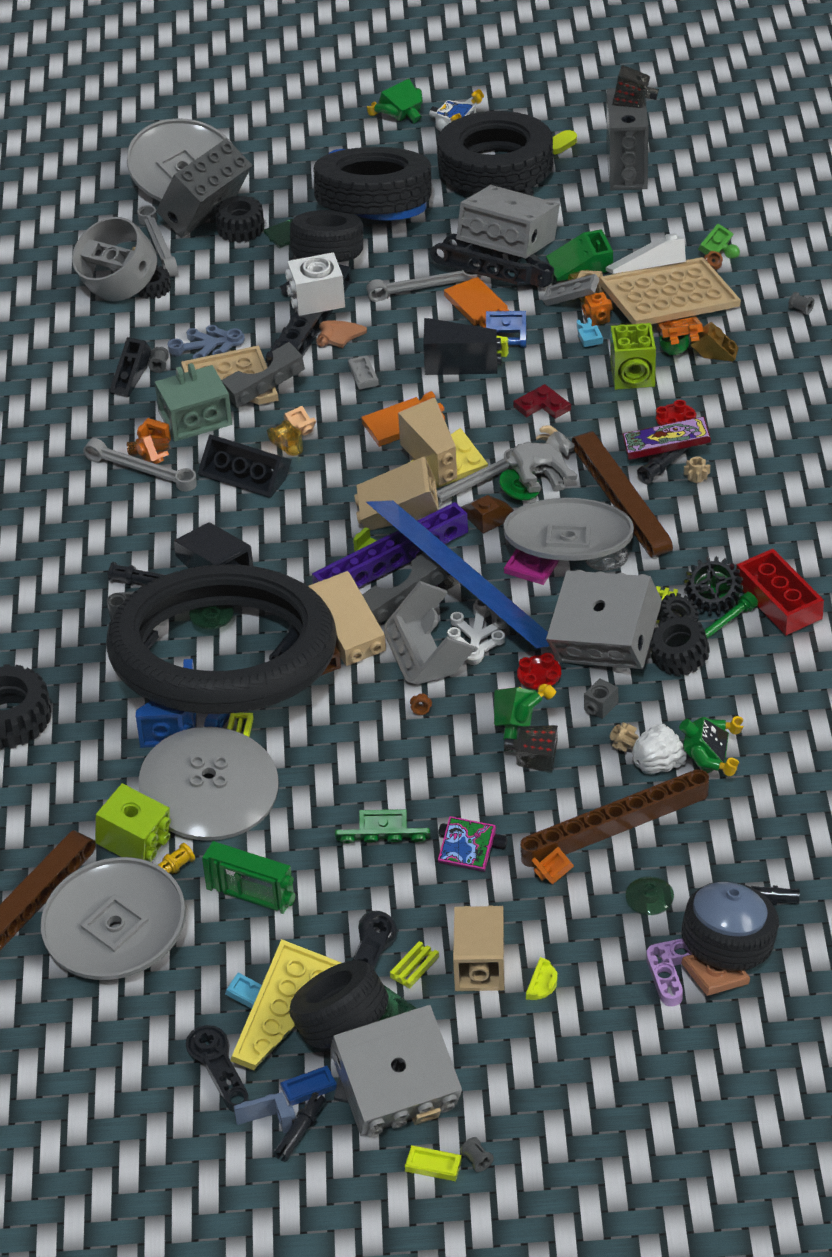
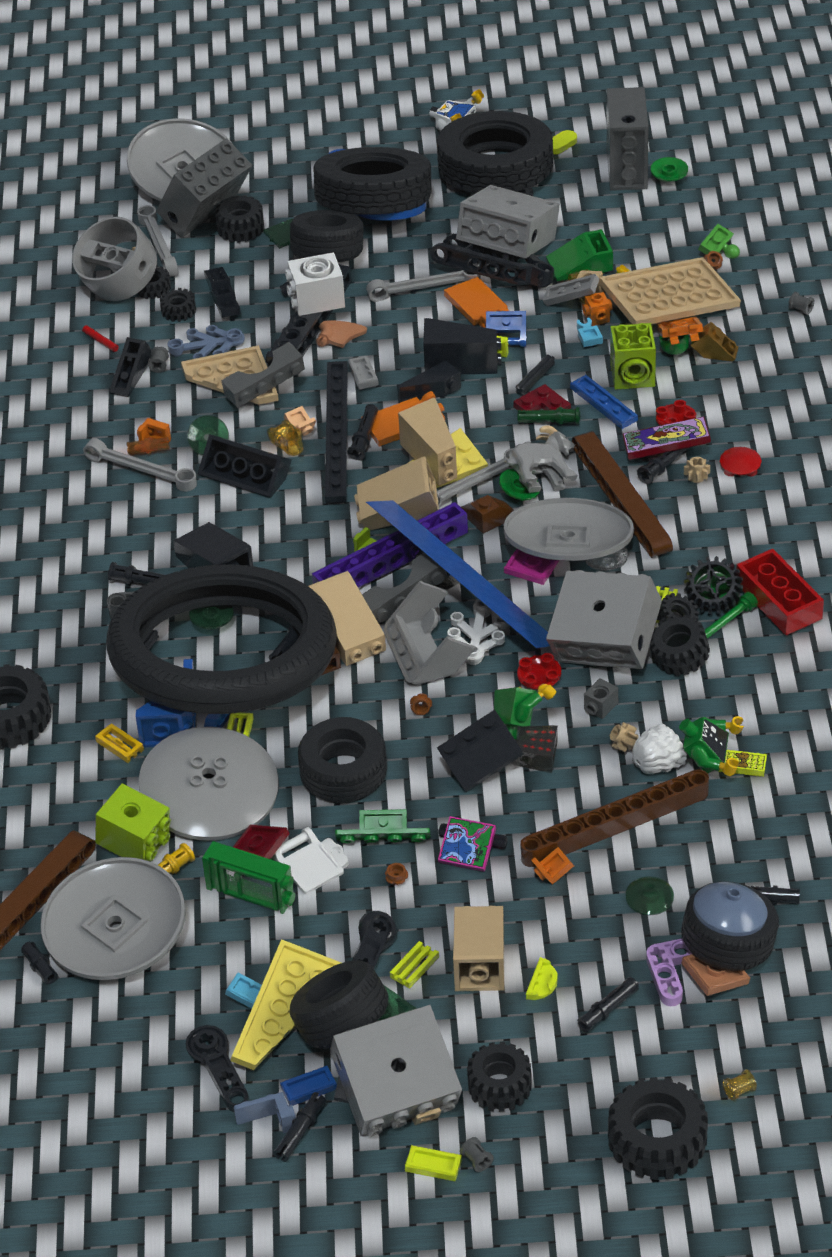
(39, 962): none -> black pin
(100, 338): none -> red piece
(116, 745): none -> yellow tile
(147, 450): orange bracket -> none
(177, 304): none -> black tyre
(193, 402): sand green piece -> none
(204, 426): none -> clear green dish
(222, 292): none -> black slope
(262, 840): none -> dark red tile
(314, 863): none -> white piece
(336, 432): none -> black plate
(342, 738): none -> black tyre
(361, 438): none -> black pin
(396, 874): none -> dark orange plate
(399, 102): green torso -> none
(440, 379): none -> black slope
(480, 750): none -> black slope
(499, 1092): none -> black tyre
(535, 374): none -> black axle
(555, 416): none -> dark green pin
(600, 1010): none -> black pin
(604, 401): none -> blue tile
(633, 88): clear smoke torso -> none
(656, 1155): none -> black tyre
(658, 253): white wedge -> none
(669, 169): none -> green dish
(739, 1084): none -> clear yellow bush
(740, 461): none -> red dish
(749, 762): none -> neon yellow tile

